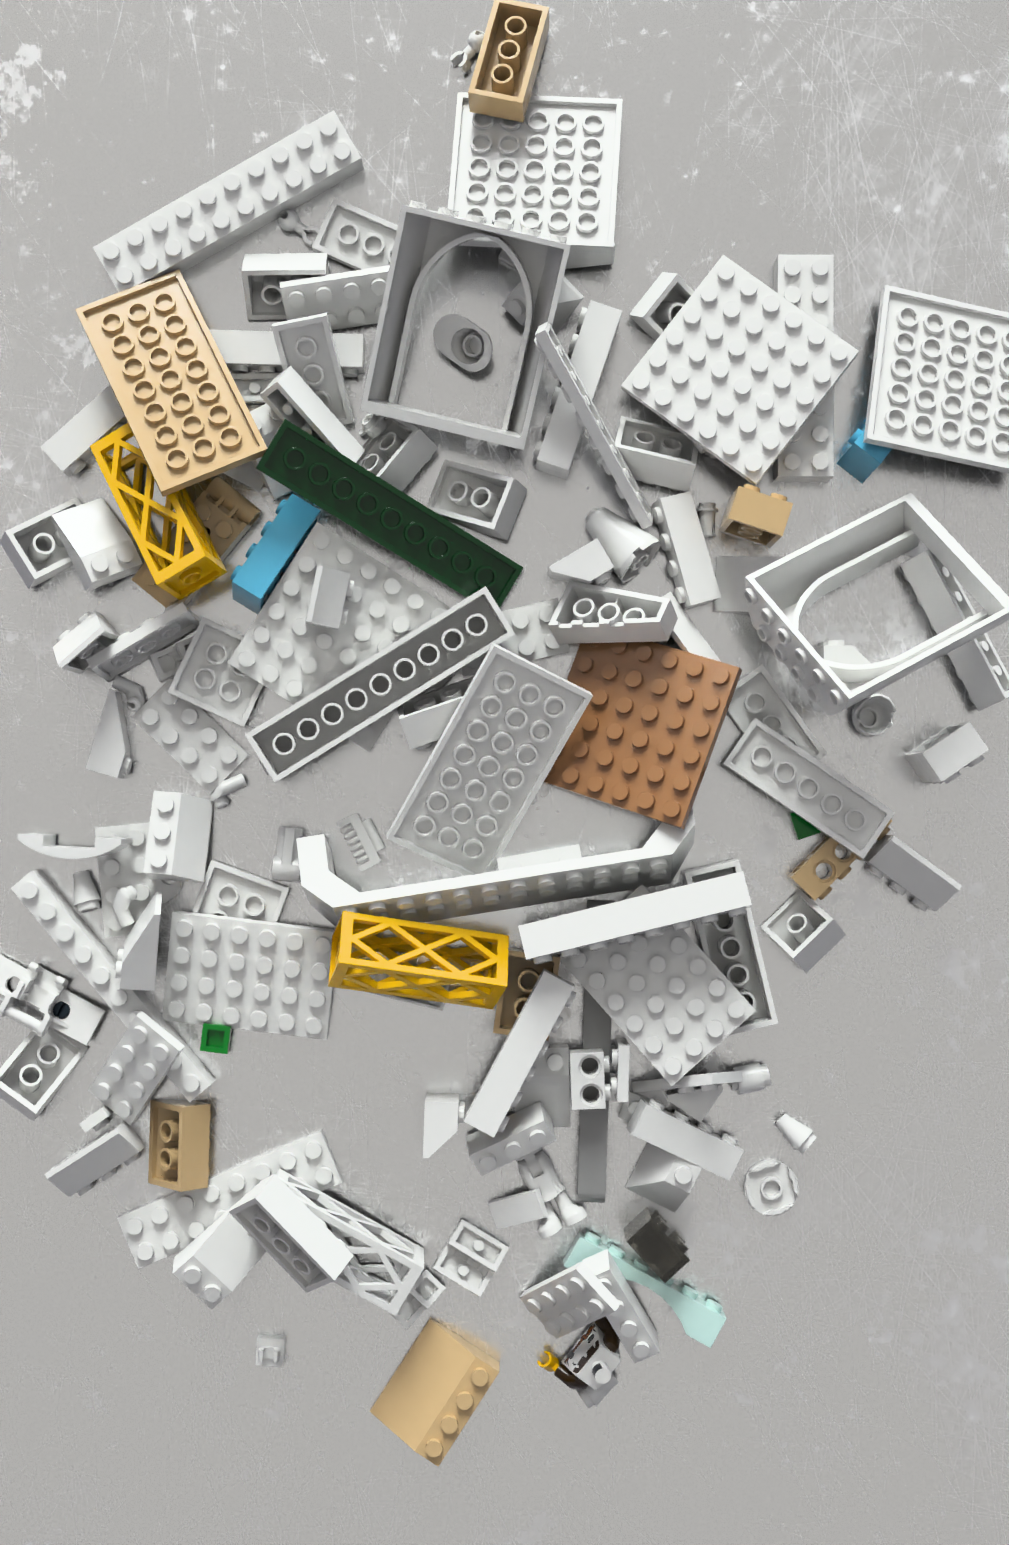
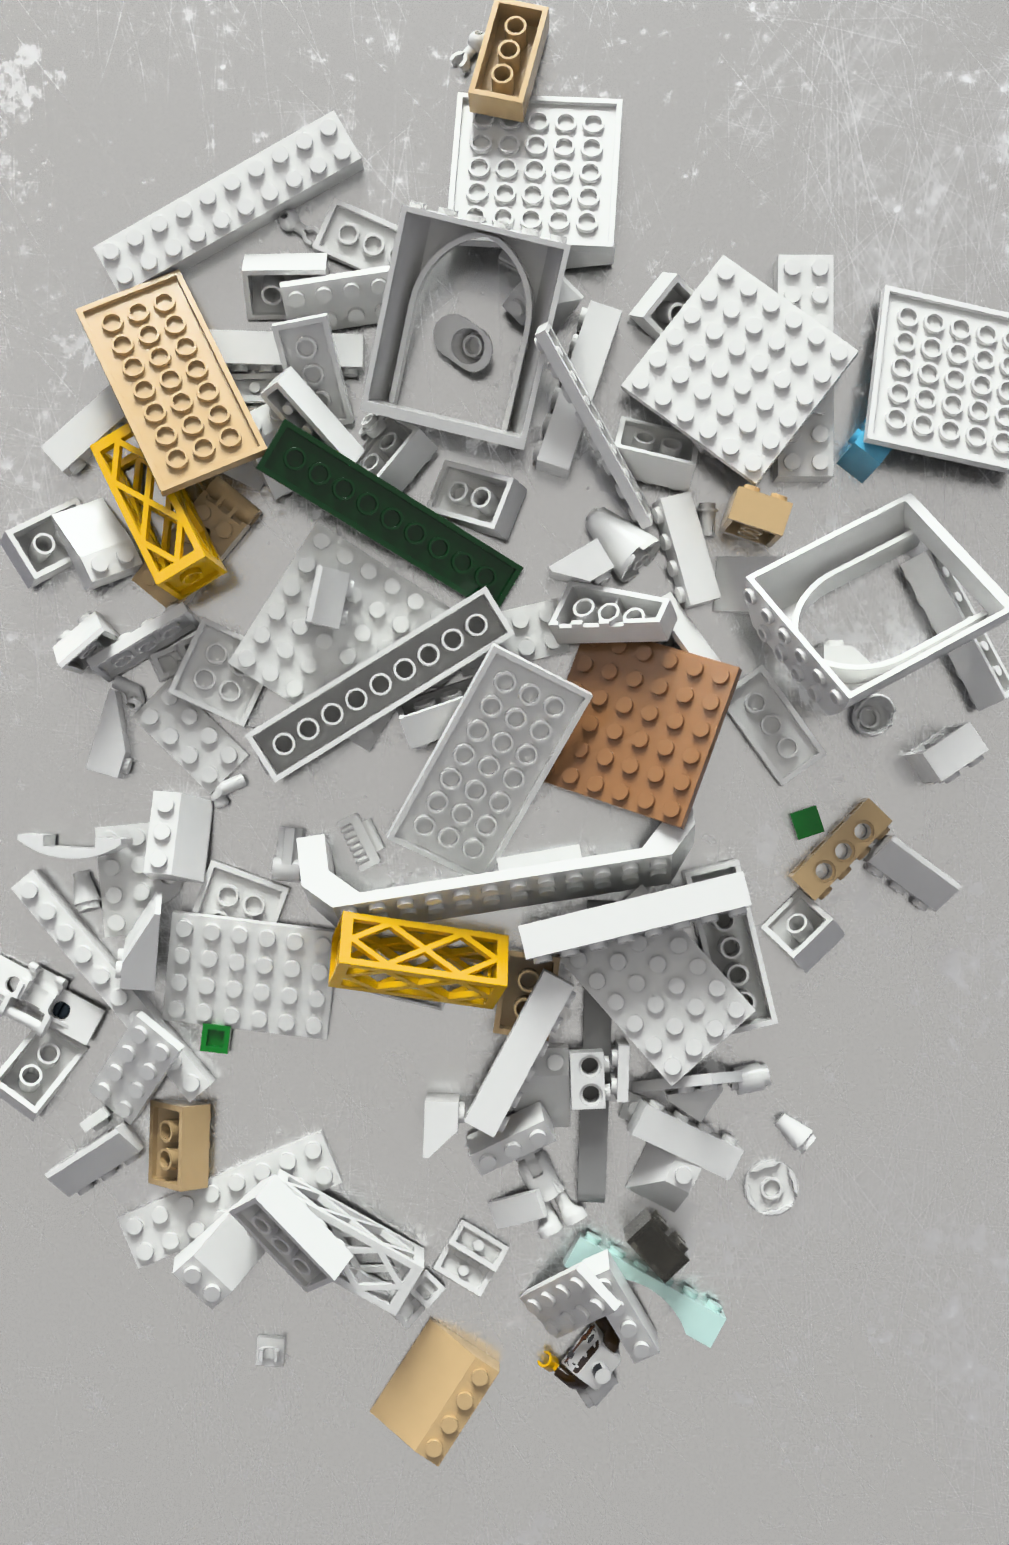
(122, 903): white arm -> none
(273, 552): medium azure wedge -> none
(809, 788): white plate -> none

